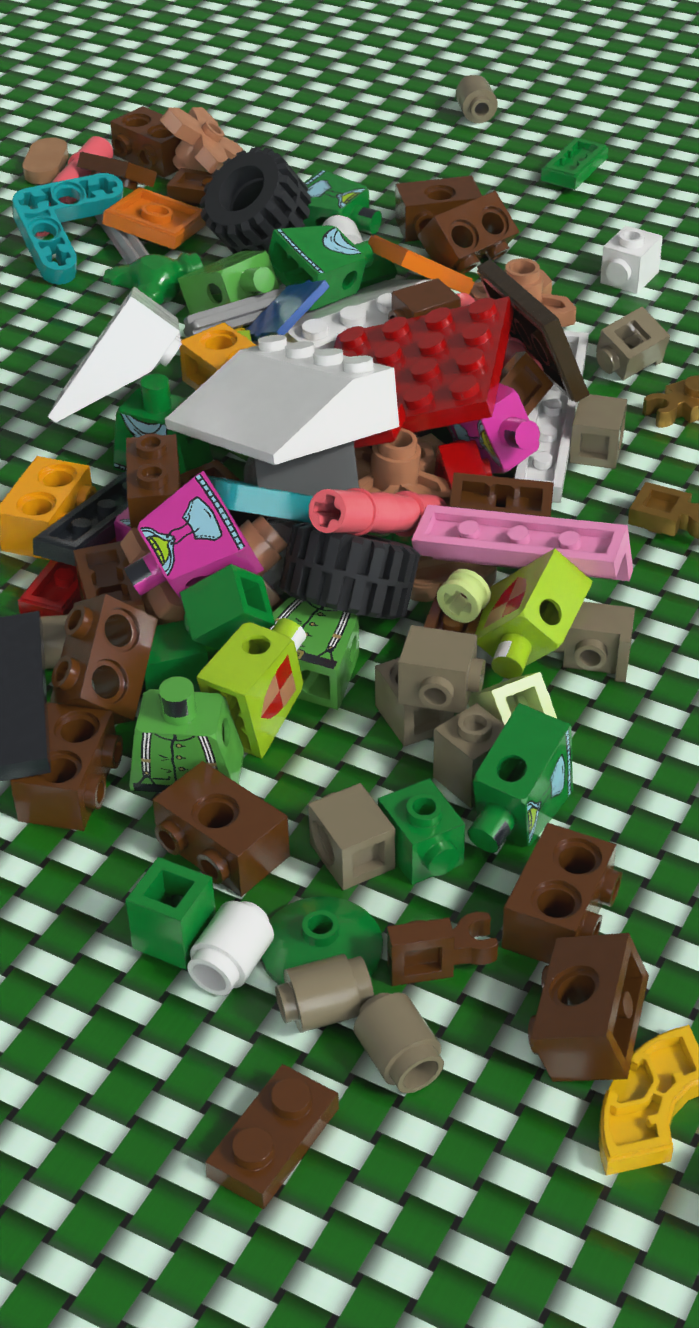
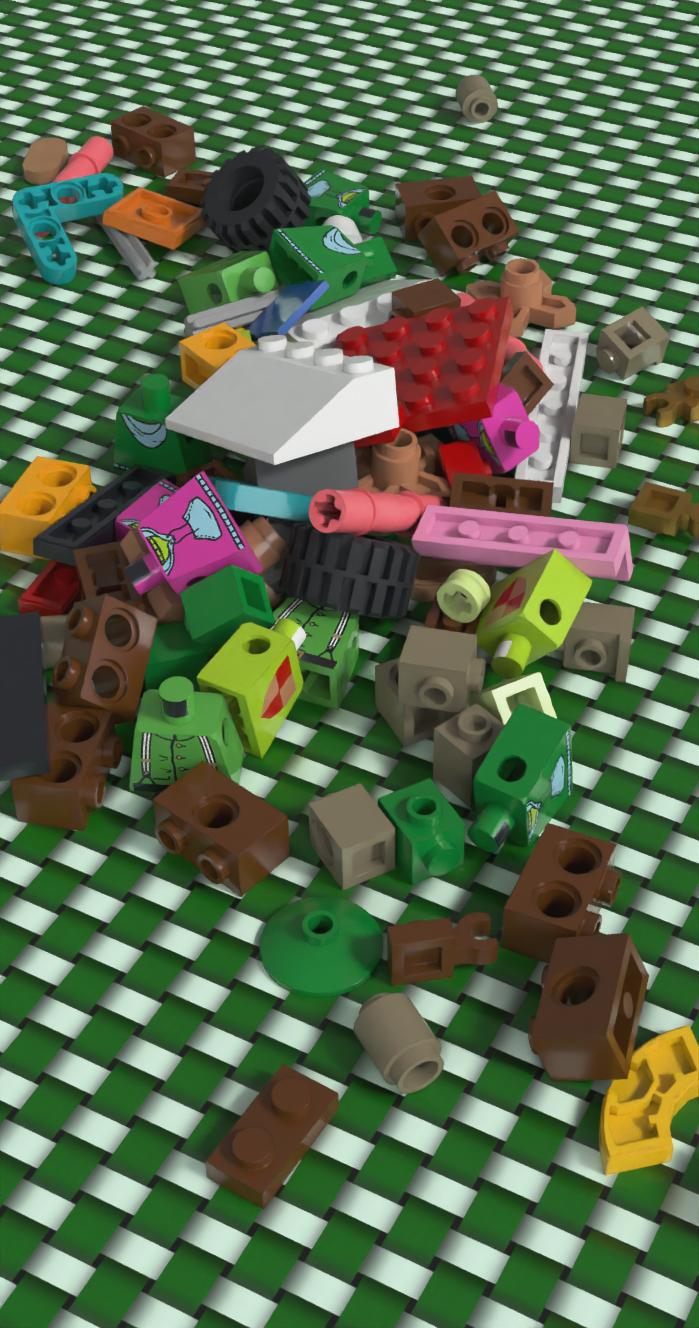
(126, 350): white slope -> none
(127, 172): reddish brown plate -> none
(151, 473): reddish brown brick -> none
(154, 275): green animal -> none
(170, 911): green brick -> none
(202, 139): nougat plant -> none
(230, 947): white brick -> none
(324, 992): dark tan brick -> none
(420, 264): orange tile -> none
(538, 330): dark brown tile -> none
(574, 163): green plate -> none
(631, 259): white brick -> none

